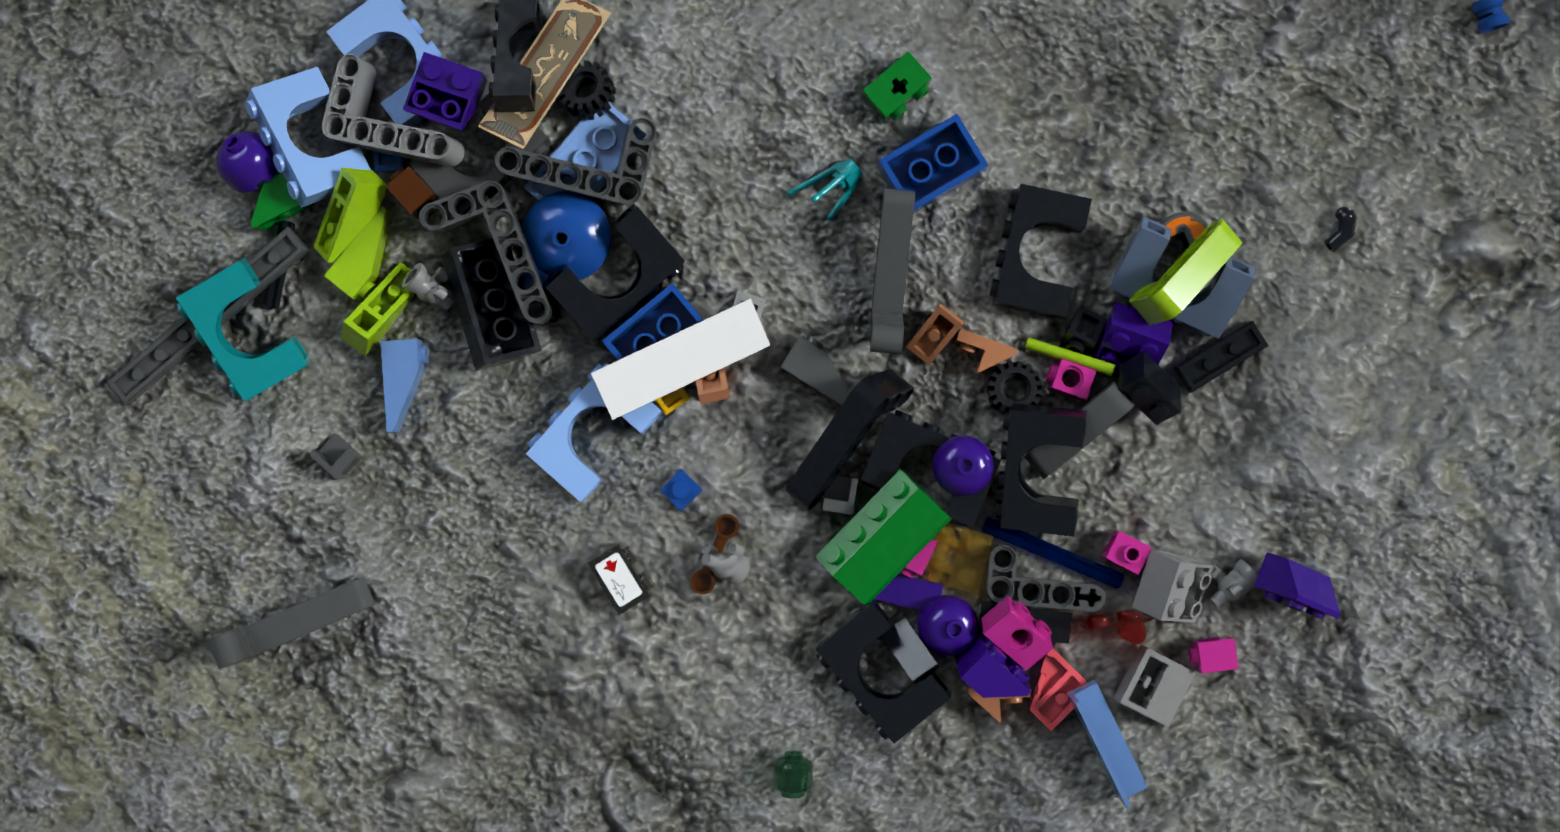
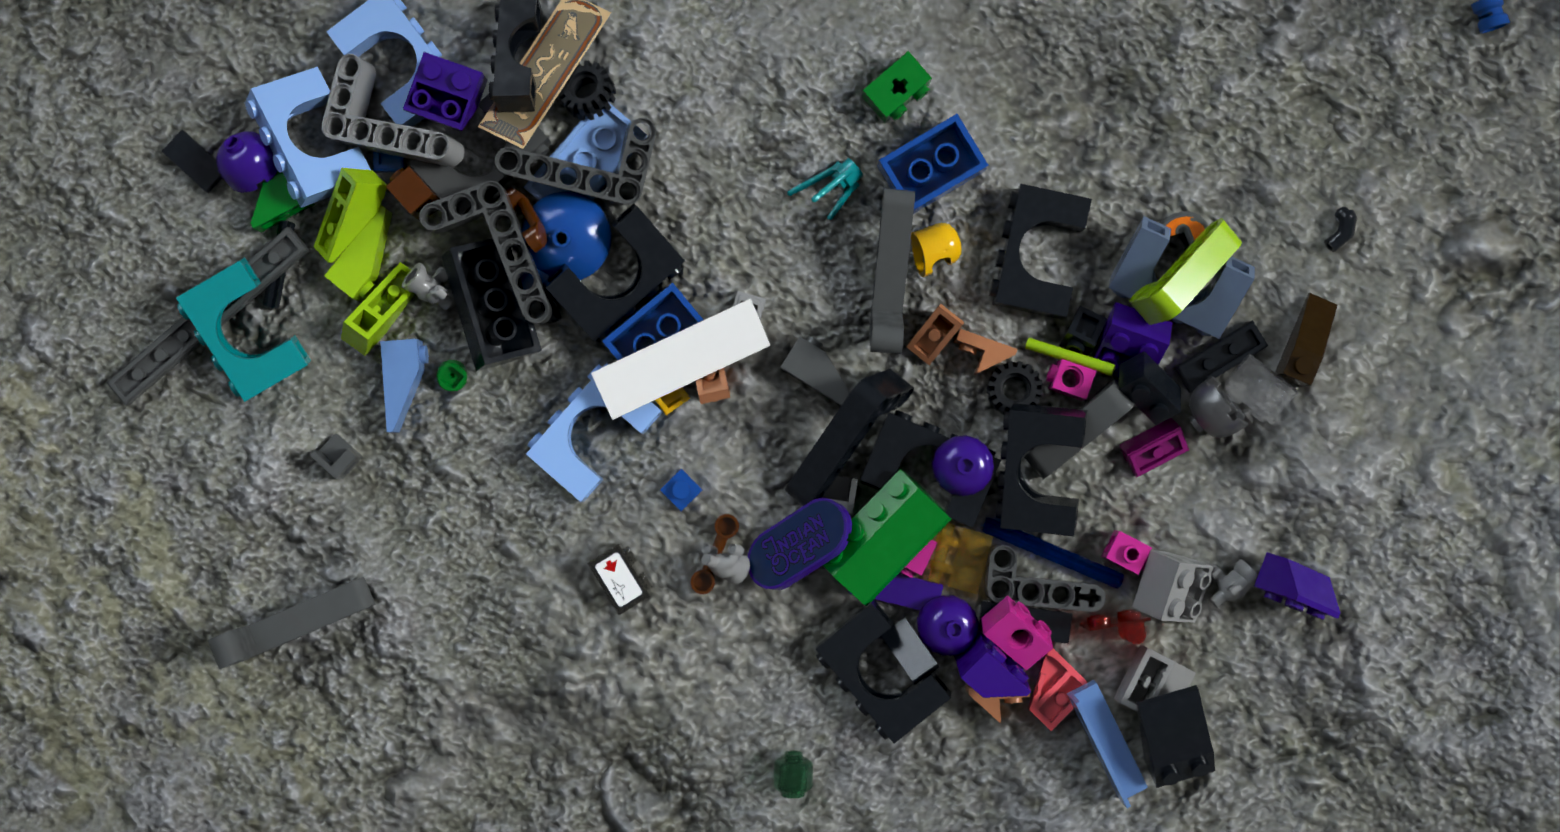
(193, 160): none -> black tile
(451, 375): none -> green tile
(536, 233): none -> reddish brown bar
(799, 544): none -> tile
(935, 243): none -> yellow helmet
(1154, 447): none -> magenta slope
(1175, 737): none -> black slope
(1213, 654): dark pink brick -> none
(1215, 410): none -> flat silver cylinder
(1259, 389): none -> clear bracket
(1307, 342): none -> dark brown slope

